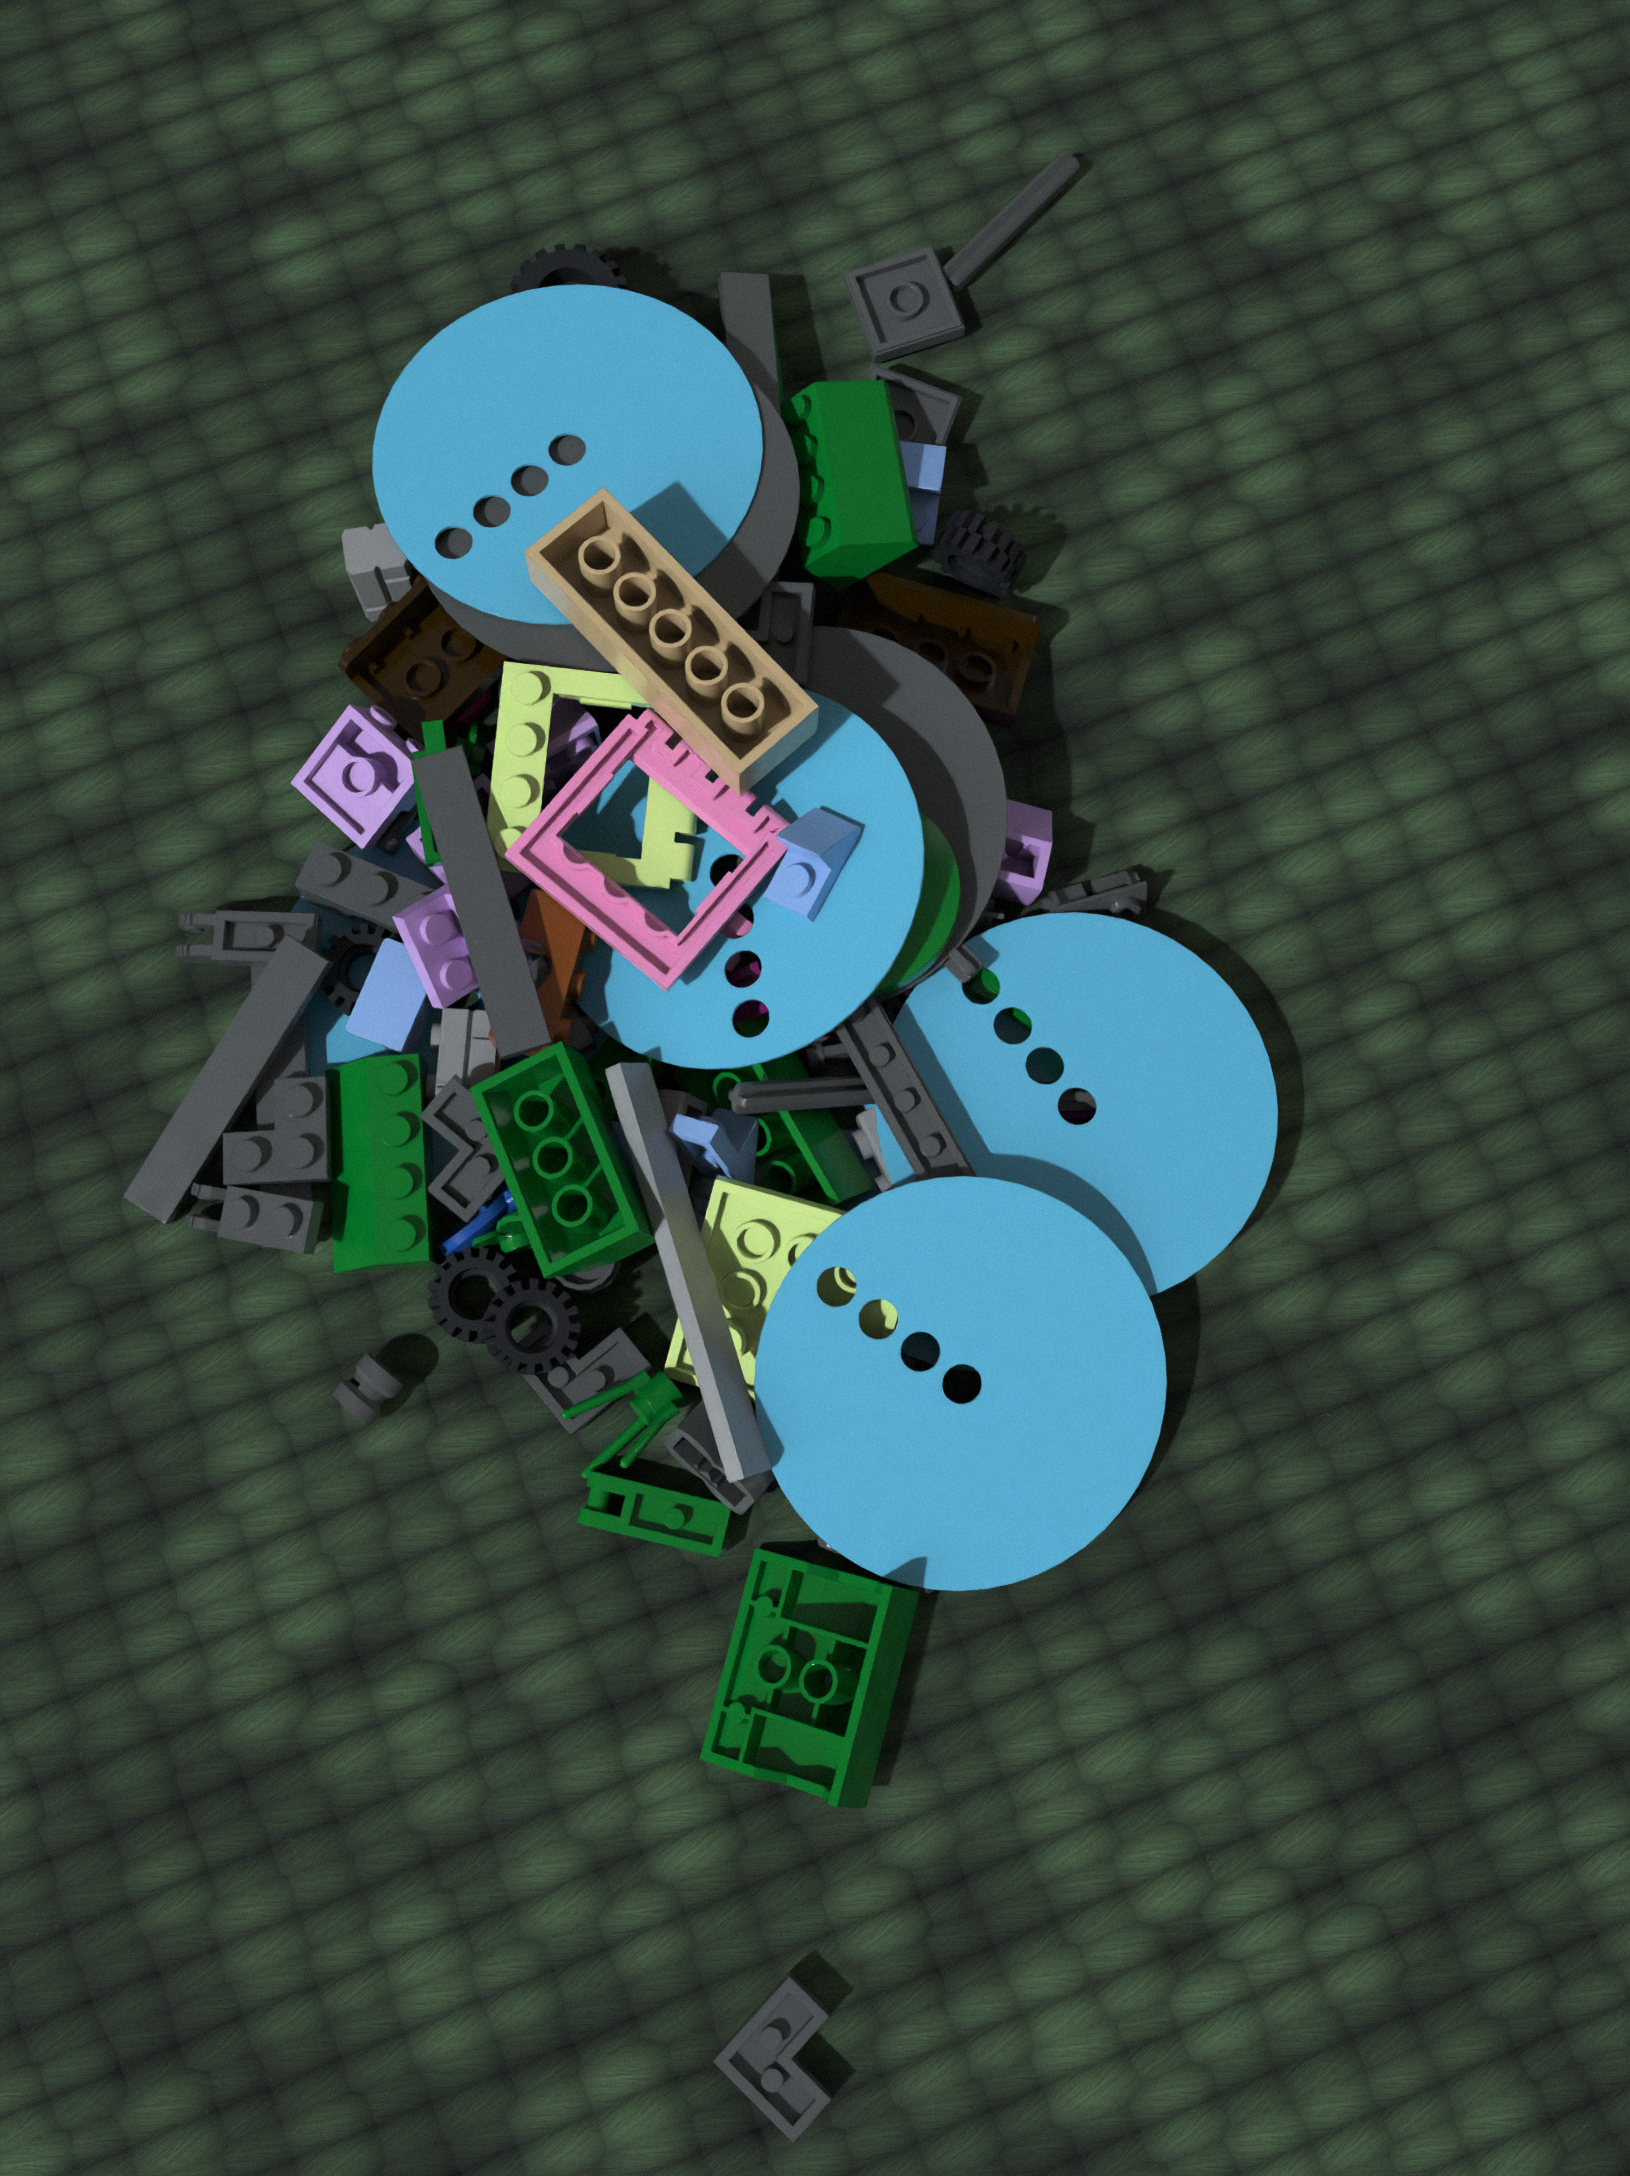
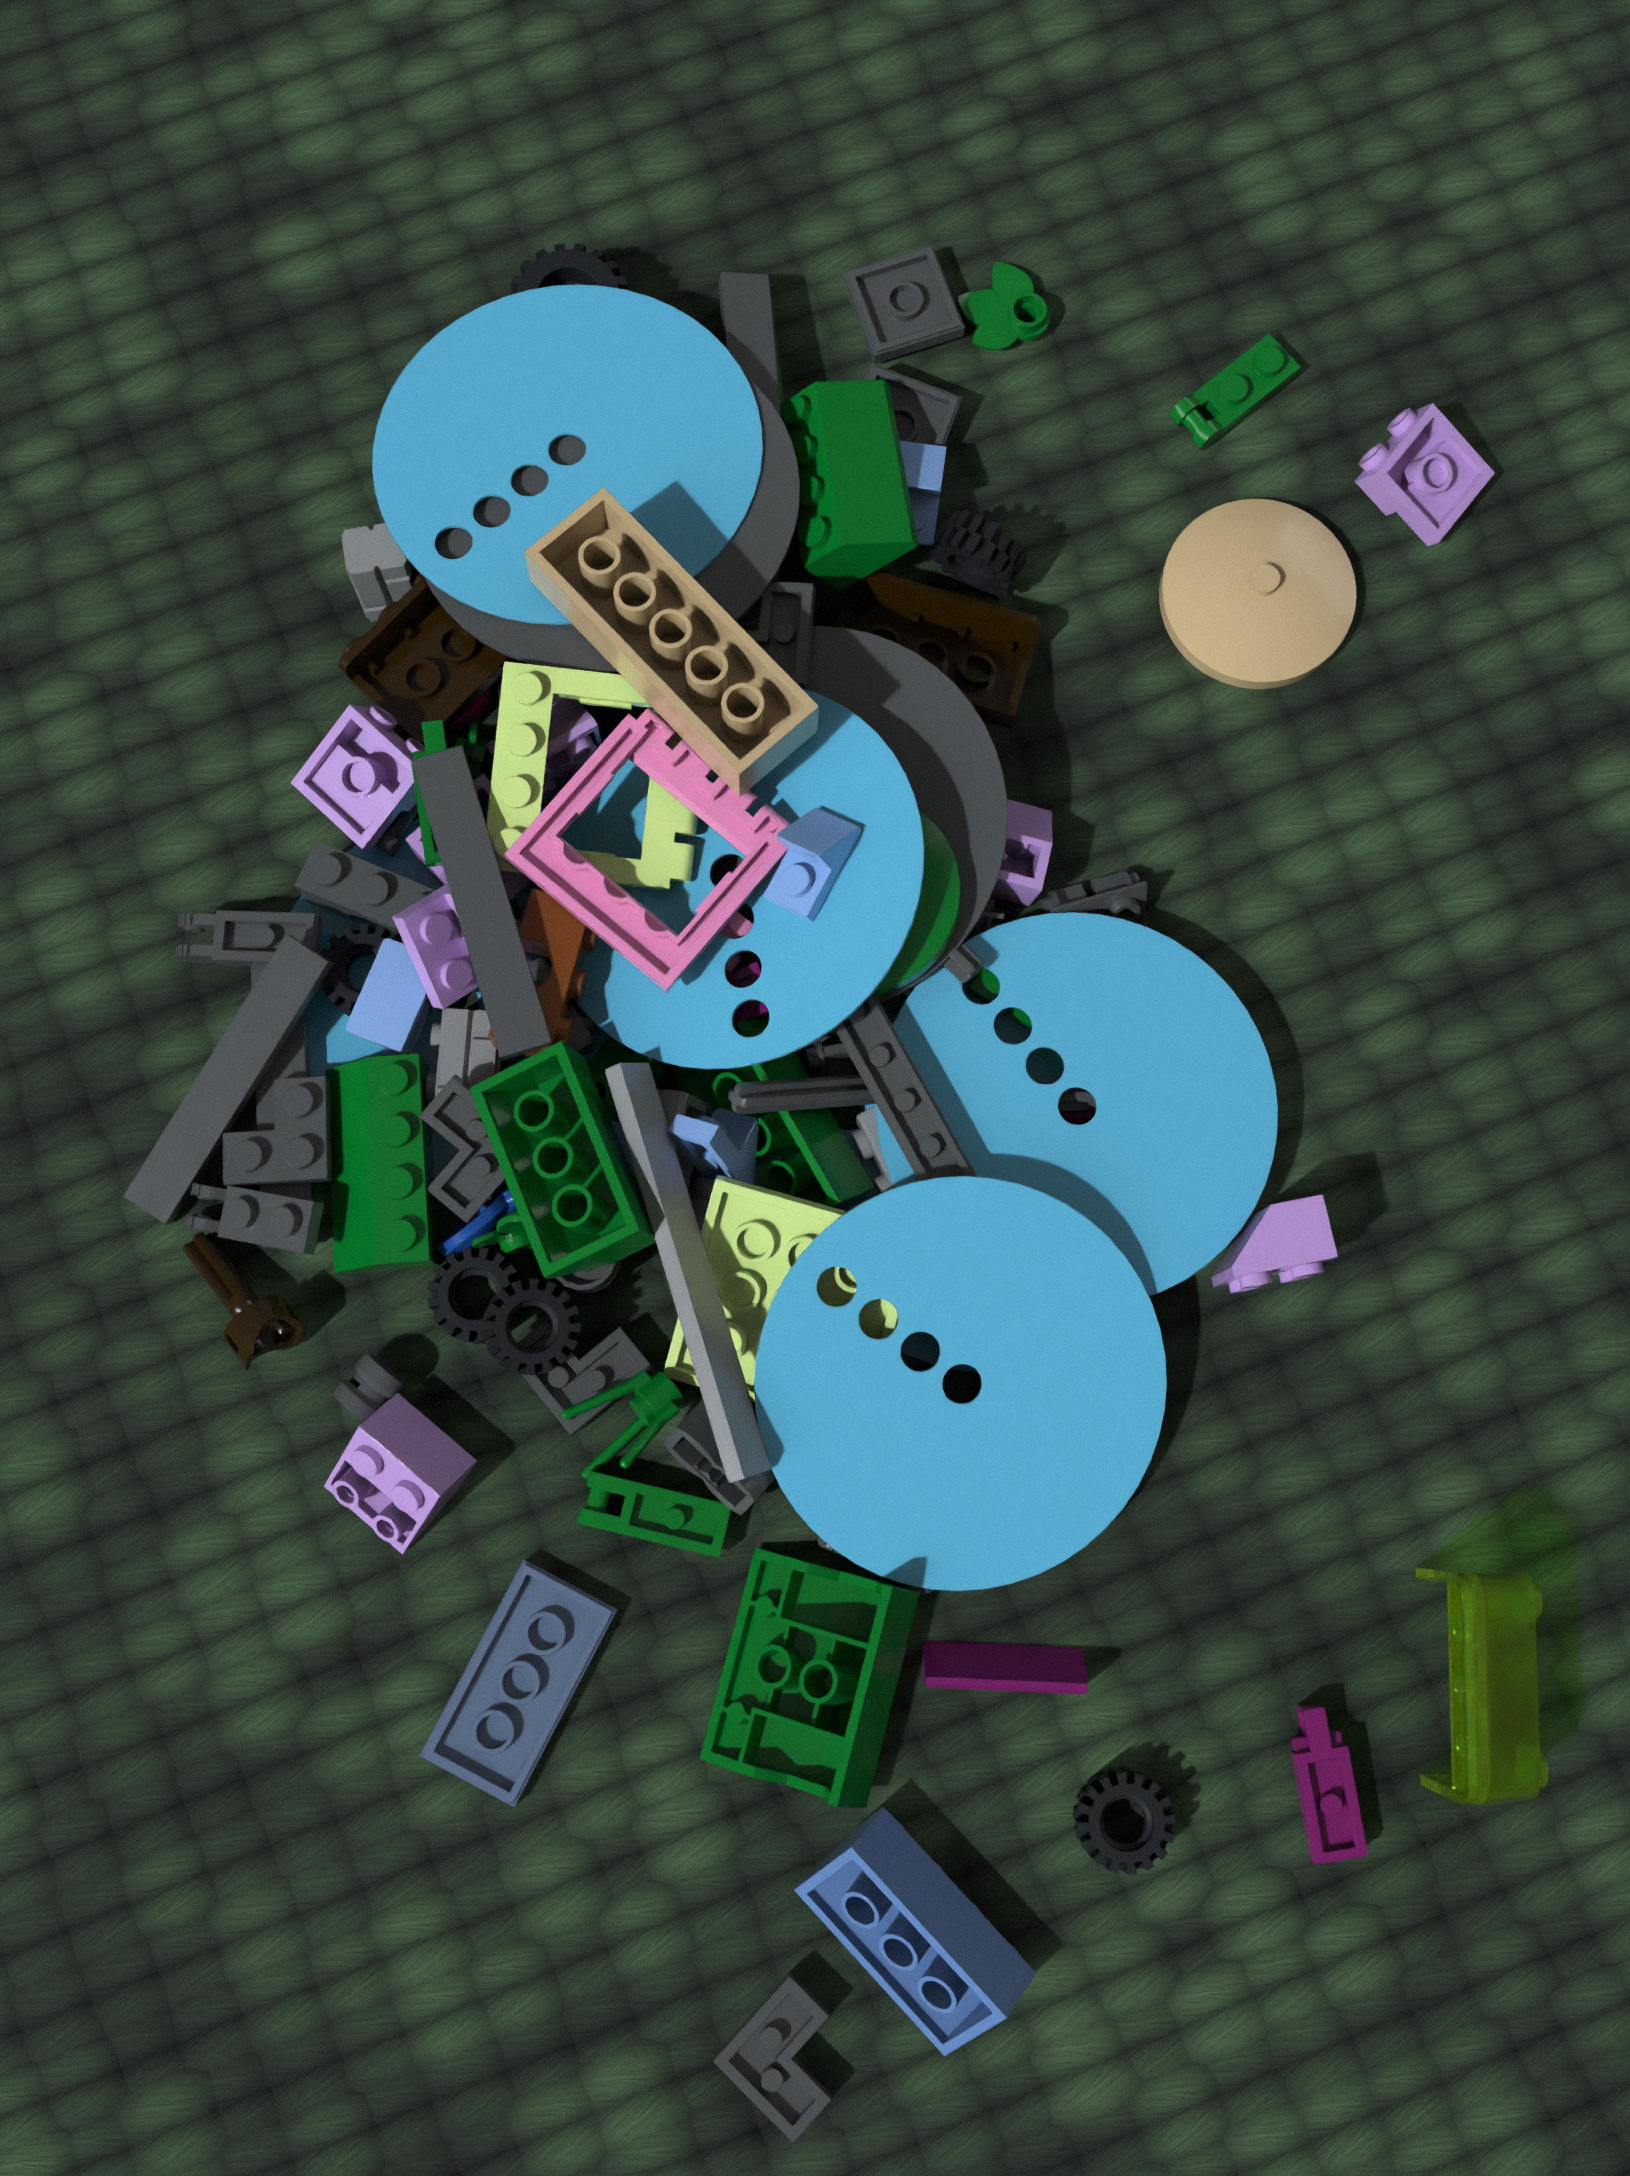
(256, 1323): none -> dark brown piece
(399, 1472): none -> lavender slope
(519, 1683): none -> sand blue tile
(916, 1933): none -> medium blue slope
(998, 309): none -> green plate
(1004, 1667): none -> magenta slope
(1010, 220): dark grey axle -> none
(1157, 1825): none -> black tyre
(1235, 391): none -> green plate
(1257, 593): none -> tan dish
(1279, 1240): none -> lavender slope
(1326, 1790): none -> magenta hinge
(1423, 472): none -> lavender plate
(1491, 1687): none -> clear neon green windscreen

